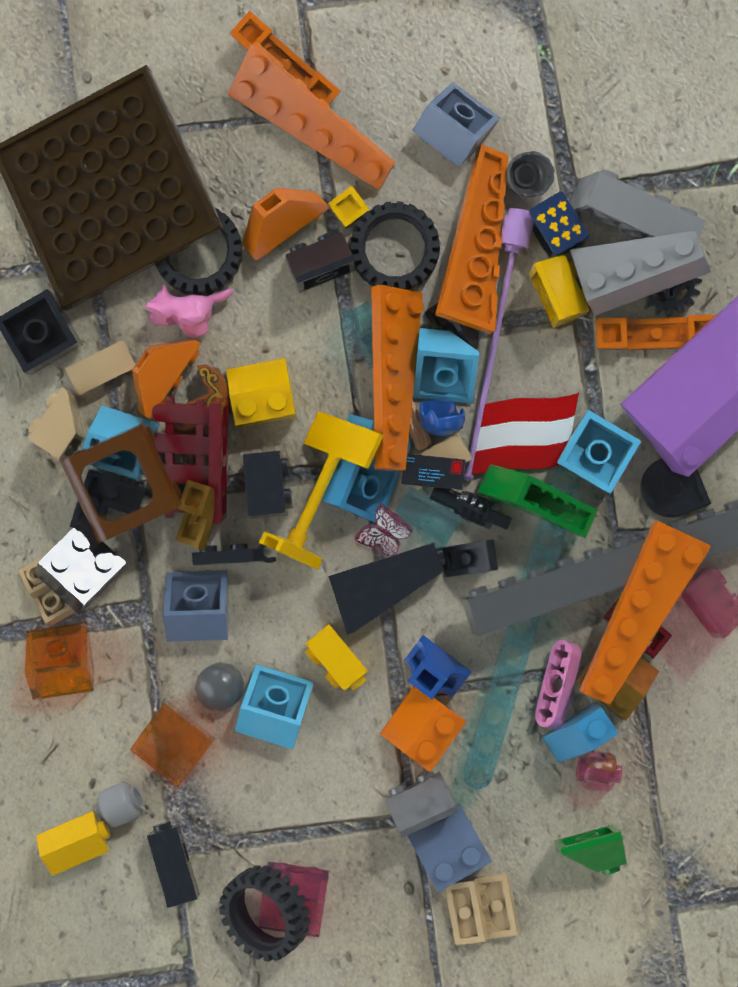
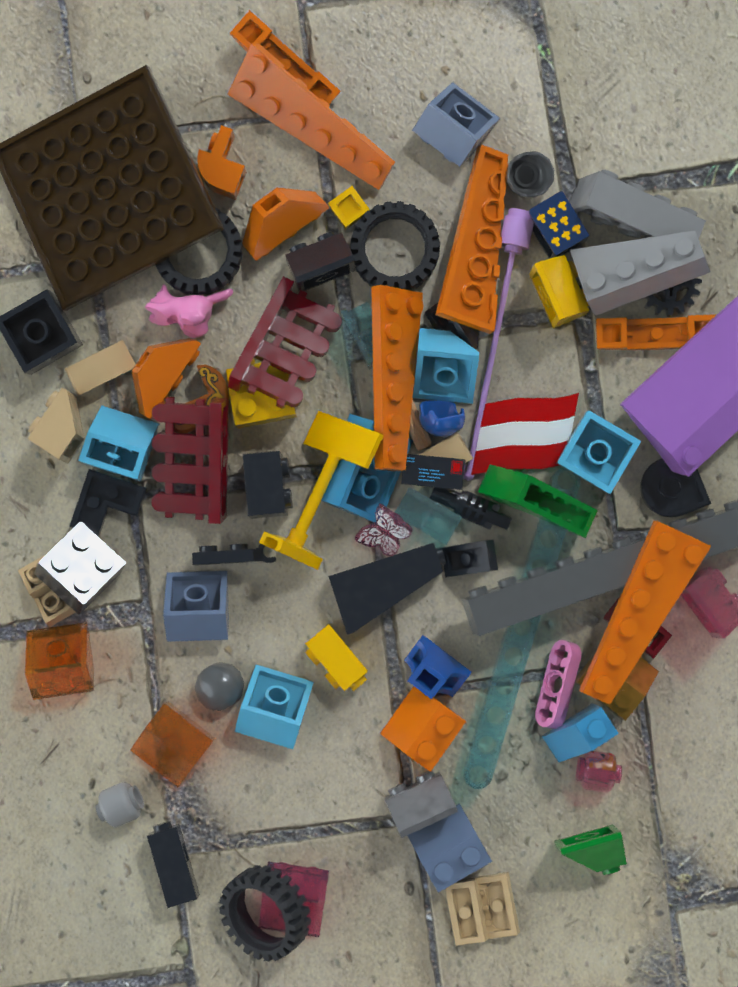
(73, 843): yellow brick -> none
(139, 442): reddish brown piece -> none
(198, 516): pearl gold slope -> none
(218, 172): none -> orange brick
(272, 355): none -> dark red fence

